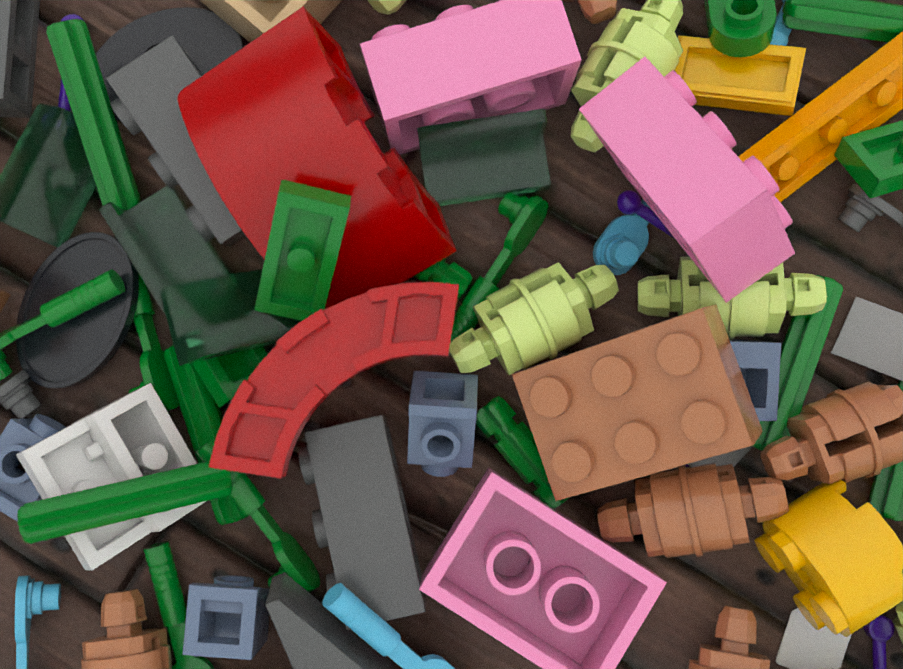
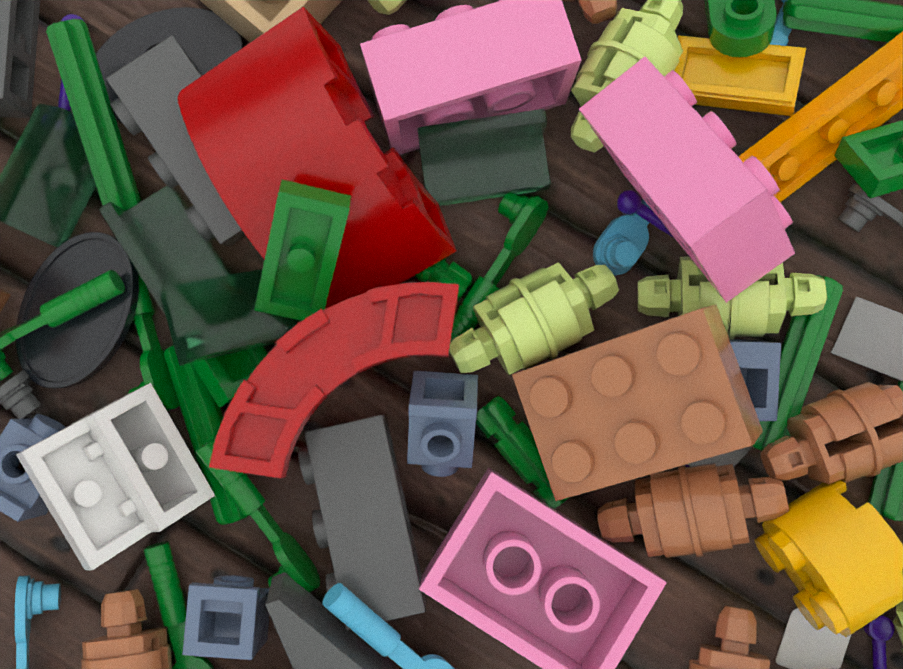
(122, 501): green axle -> none

